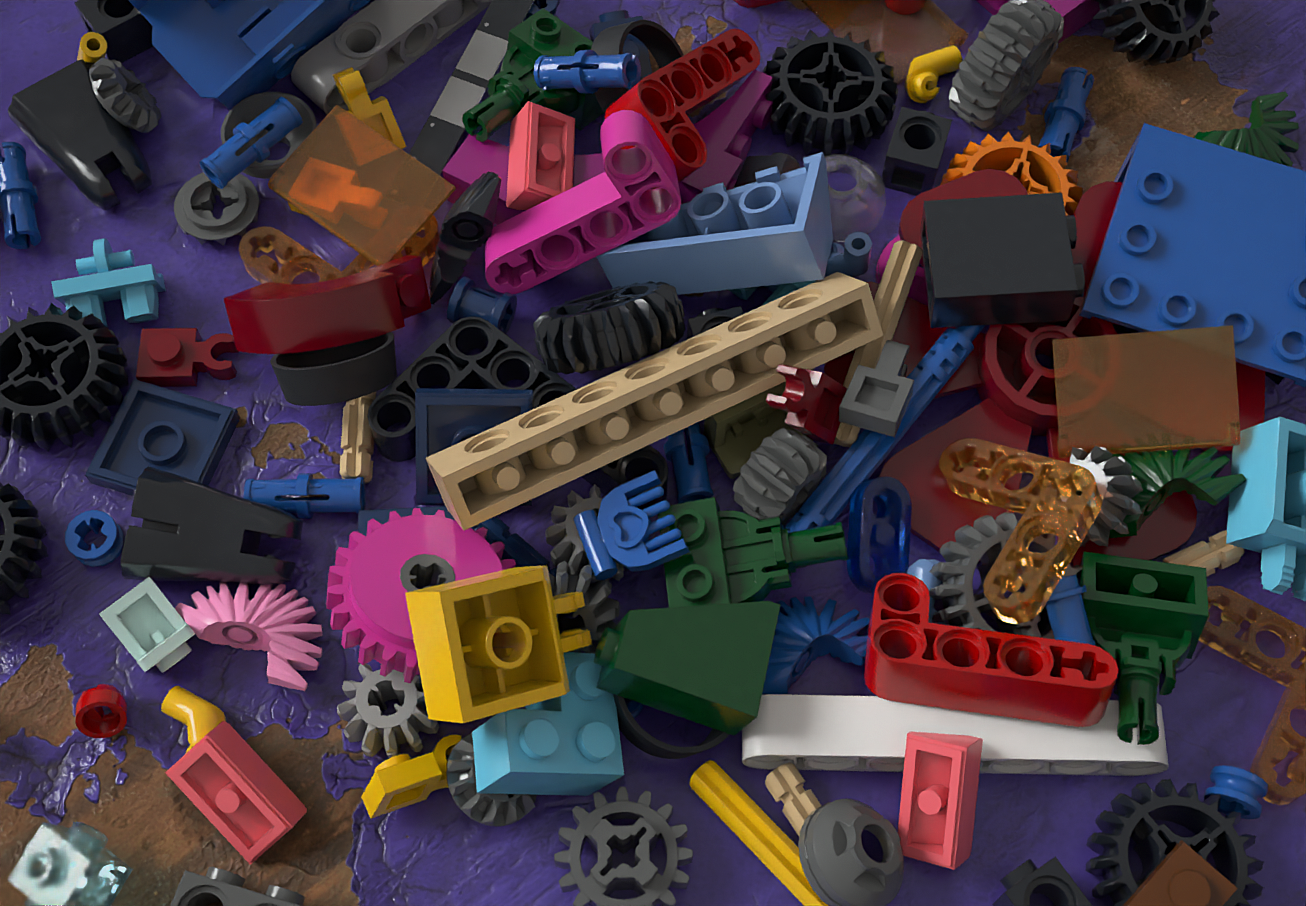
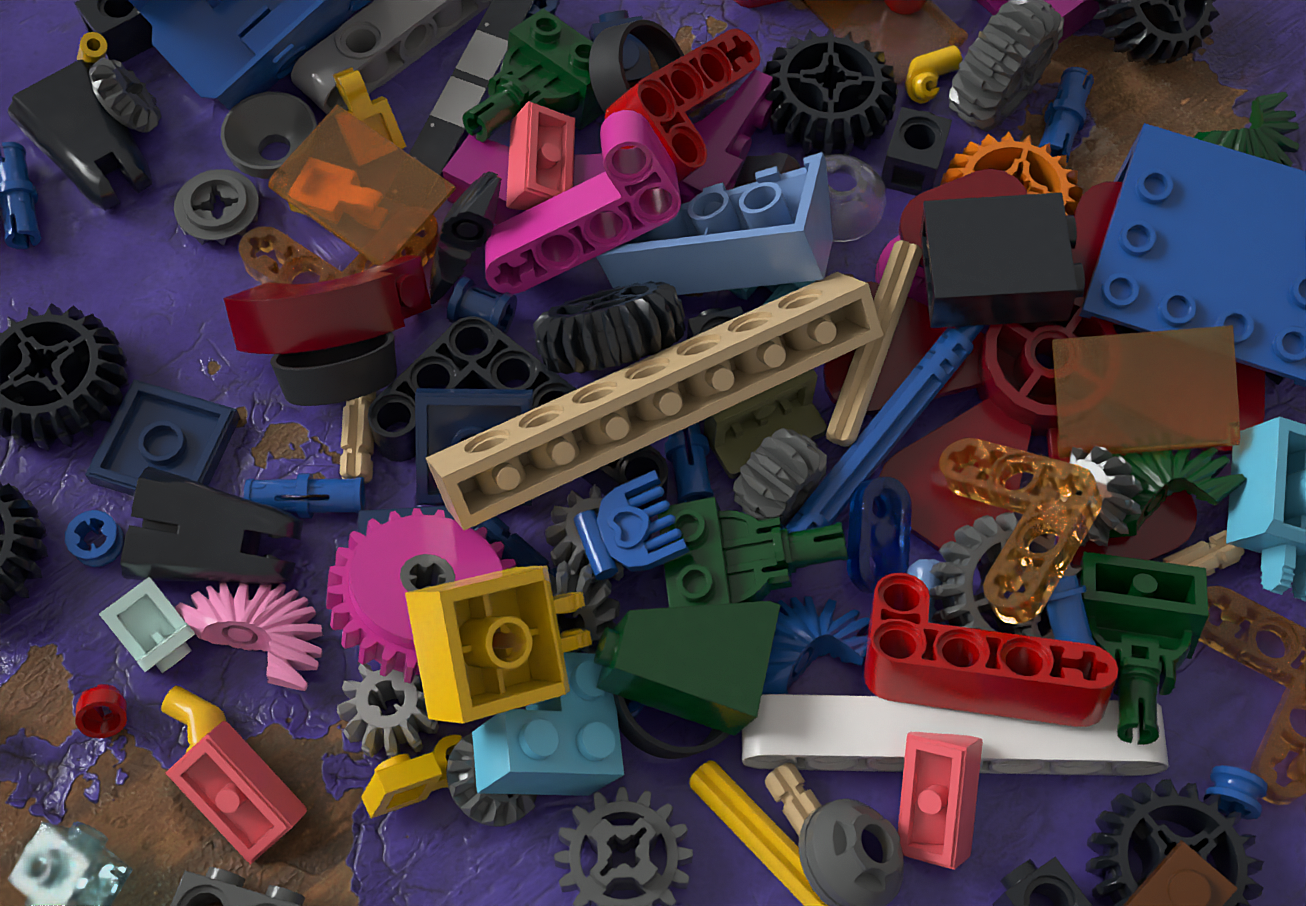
(134, 285): medium azure hips -> none
(177, 354): dark red plate -> none
(225, 165): blue pin -> none
(587, 71): blue pin -> none
(810, 401): dark red plate -> none
(853, 258): medium blue arm -> none
(879, 395): dark grey plate -> none

